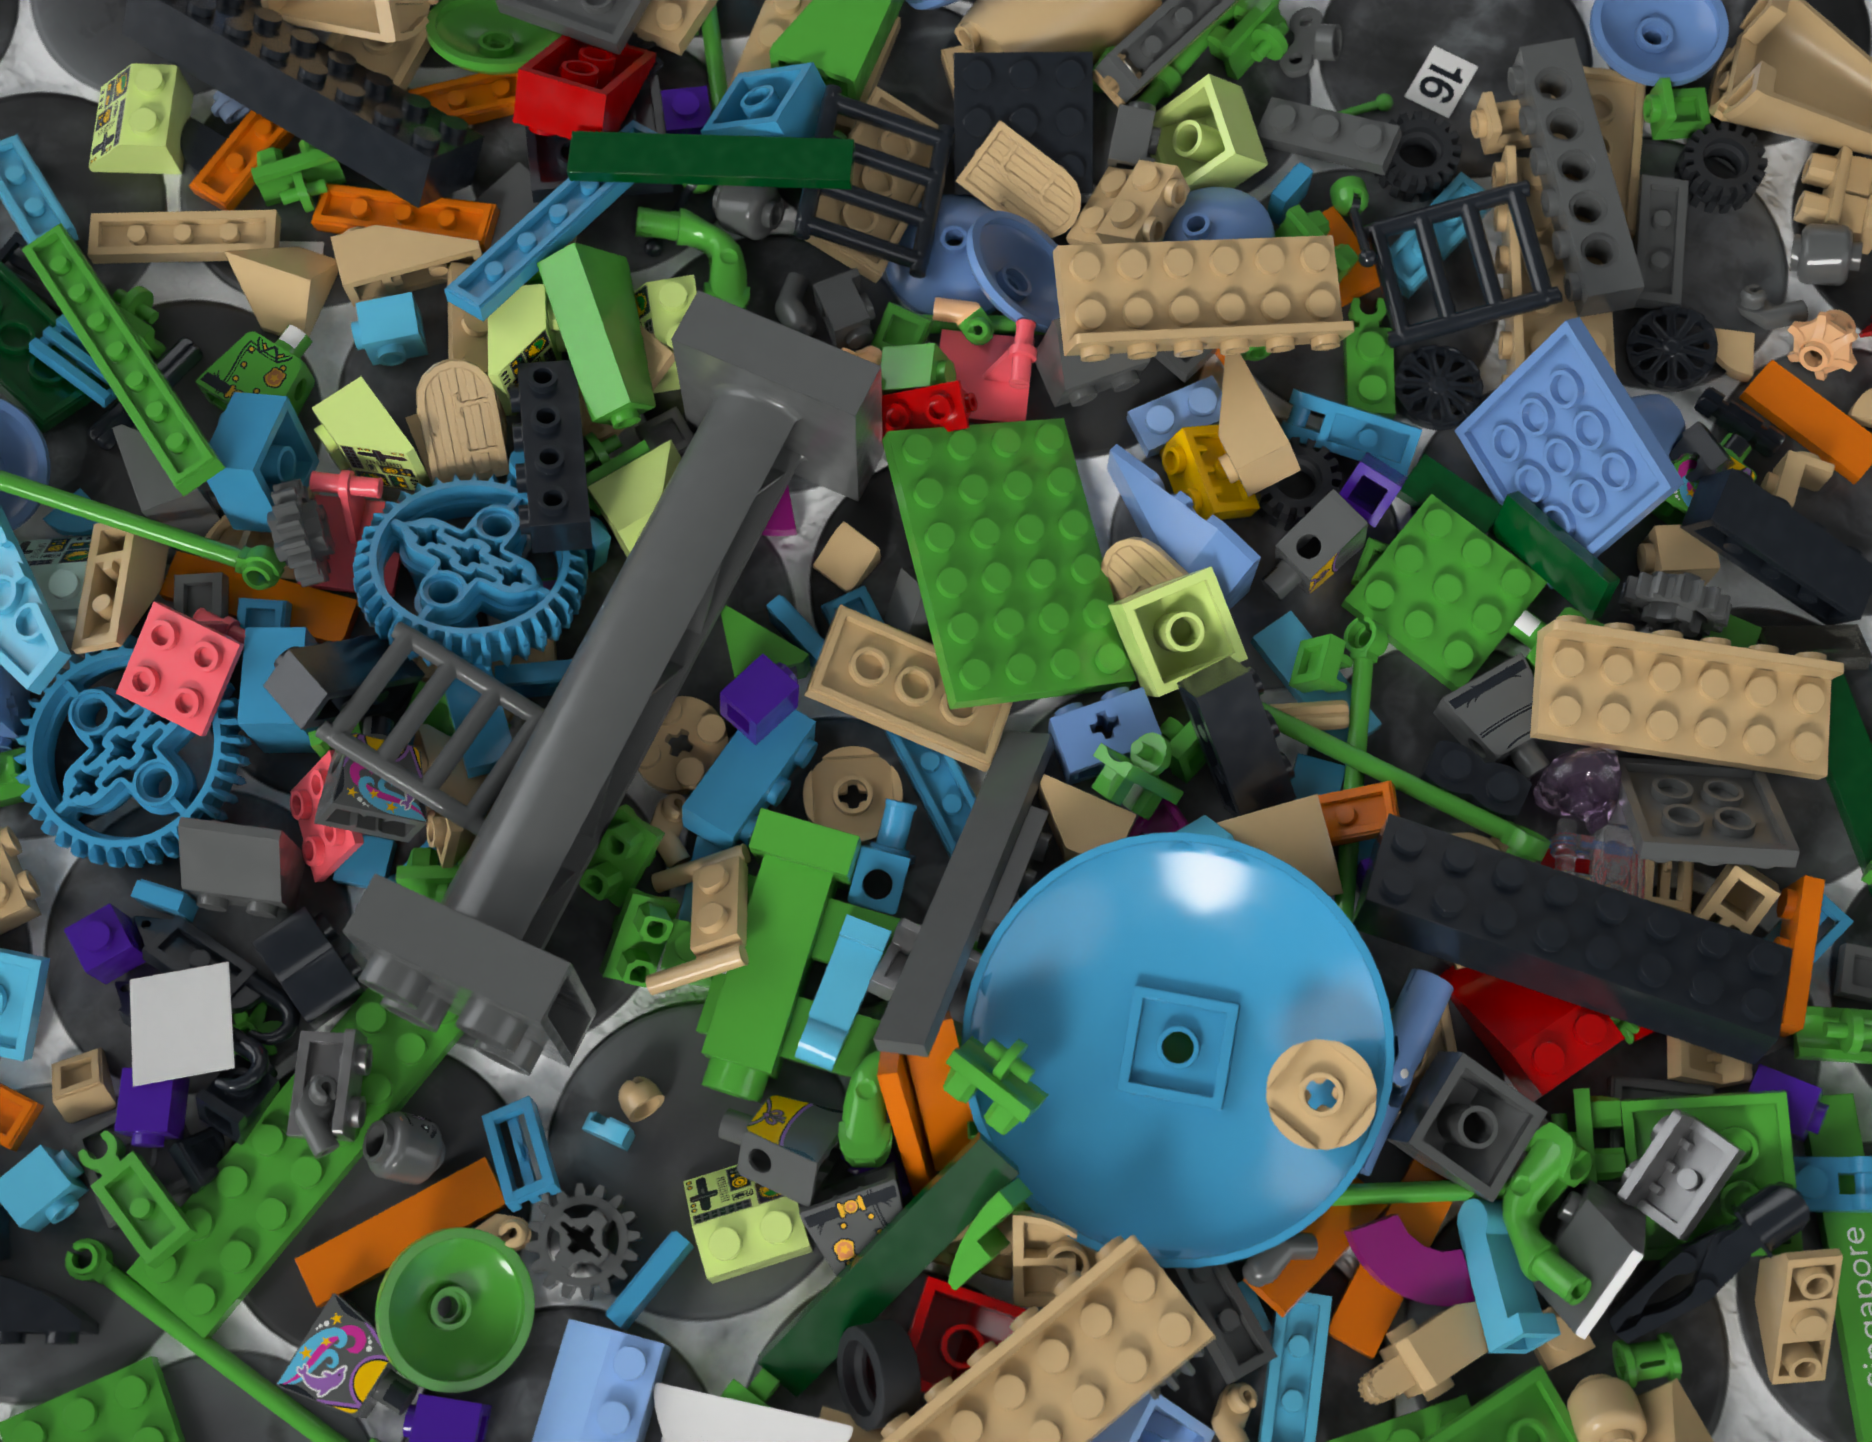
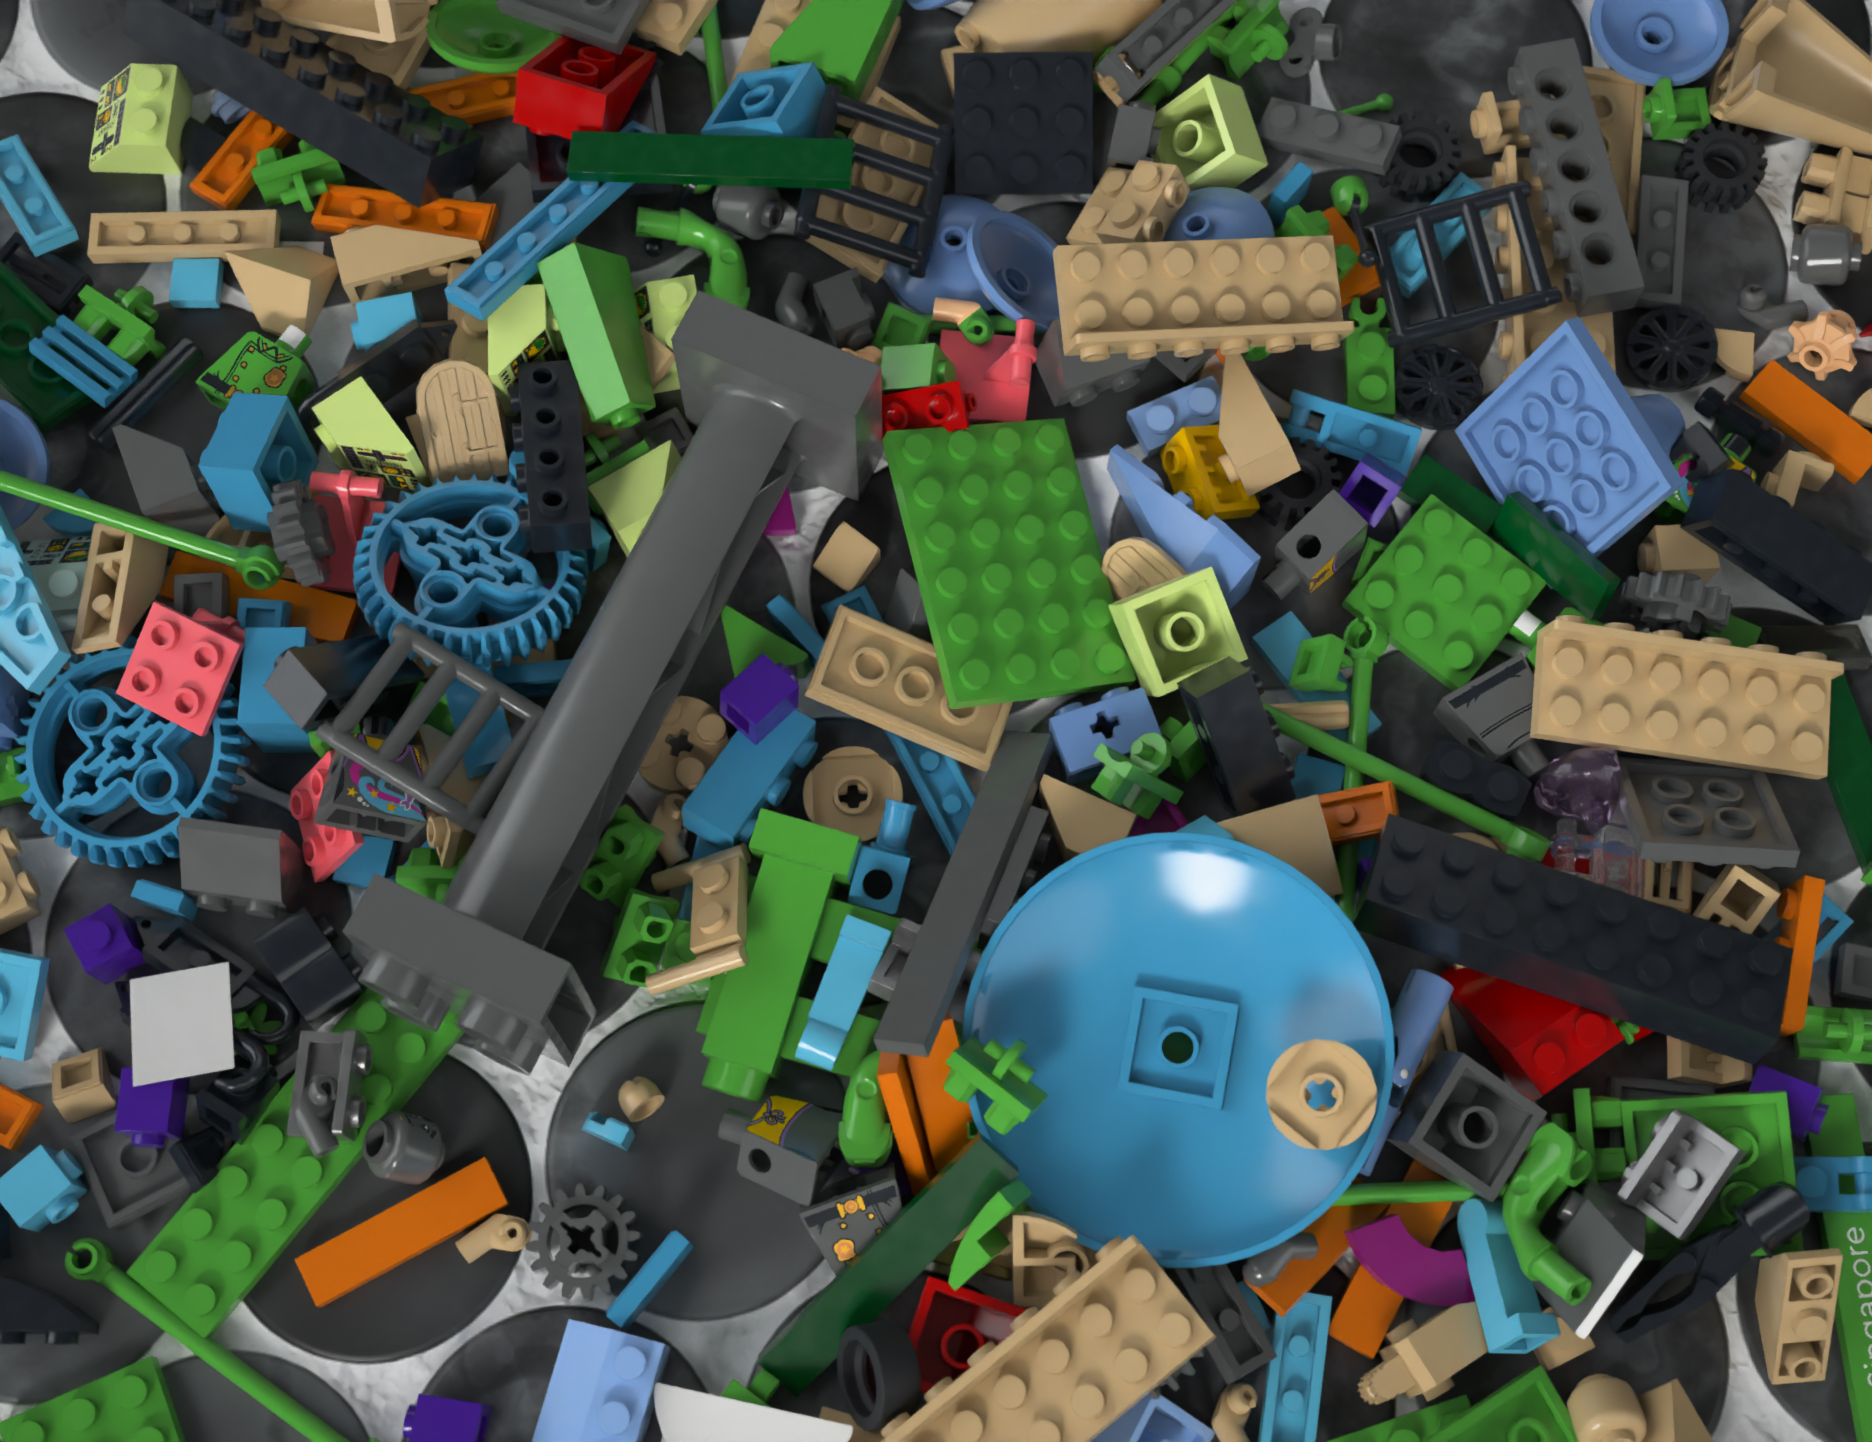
(123, 360): bright green tile -> none
(138, 1202): bright green plate -> none
(196, 283): none -> medium azure tile
(346, 1365): torso -> none
(387, 366): none -> black plate
(487, 1315): bright green dish -> none
(533, 1189): dark azure tile -> none
(685, 110): dark purple brick -> none
(742, 1224): yellowish green slope -> none
(1022, 180): tan window -> none
(1441, 81): white sticker -> none
(1647, 1359): bright green bush -> none

